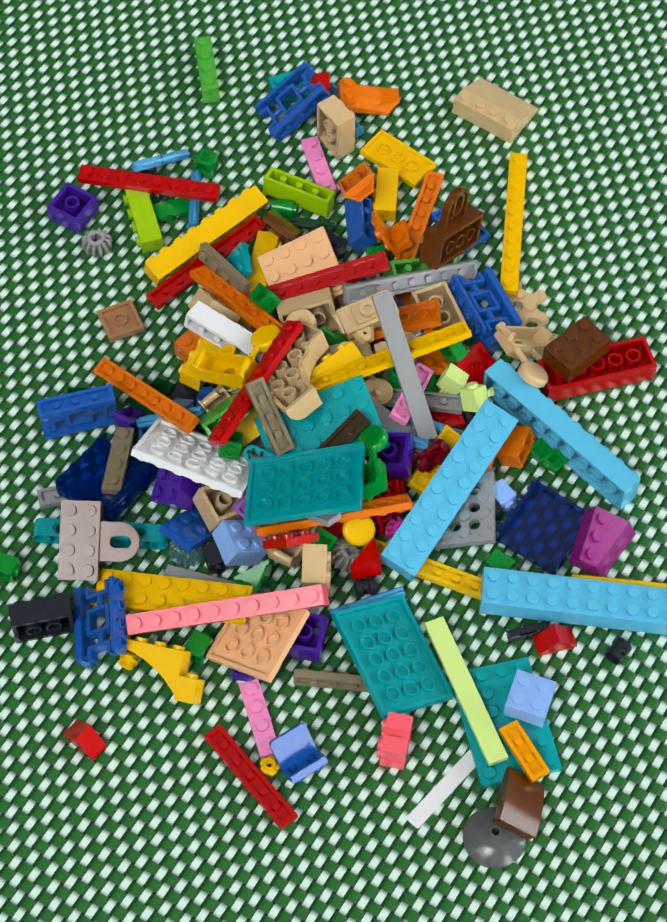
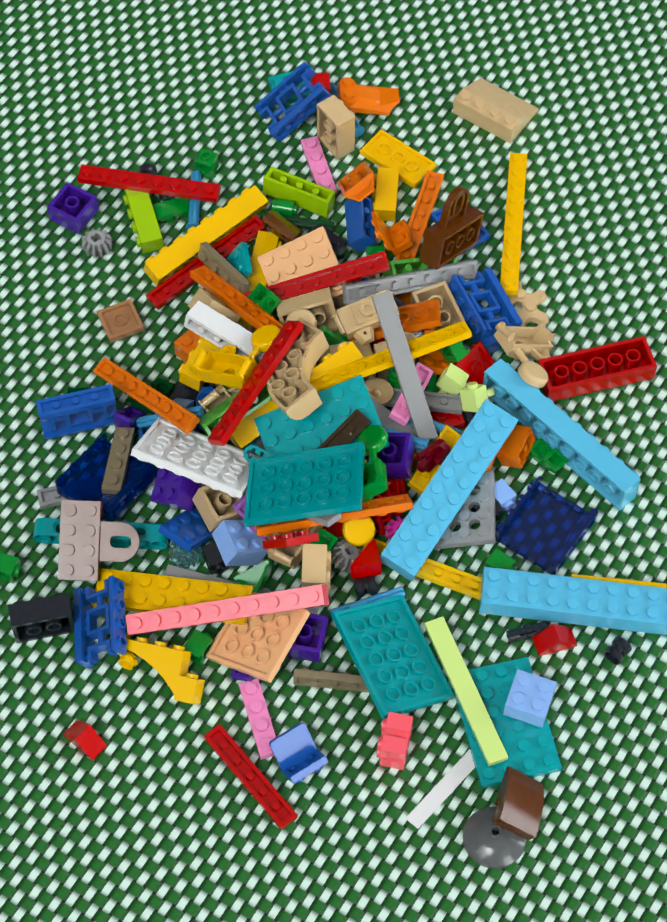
(160, 160): dark azure axle -> none
(206, 69): bright green brick -> none
(232, 447): green brick -> none
(269, 416): dark tan plate -> none
(269, 771): yellow plate -> none
(524, 751): light orange plate -> none
(576, 349): reddish brown brick -> none
(600, 541): magenta wedge -> none

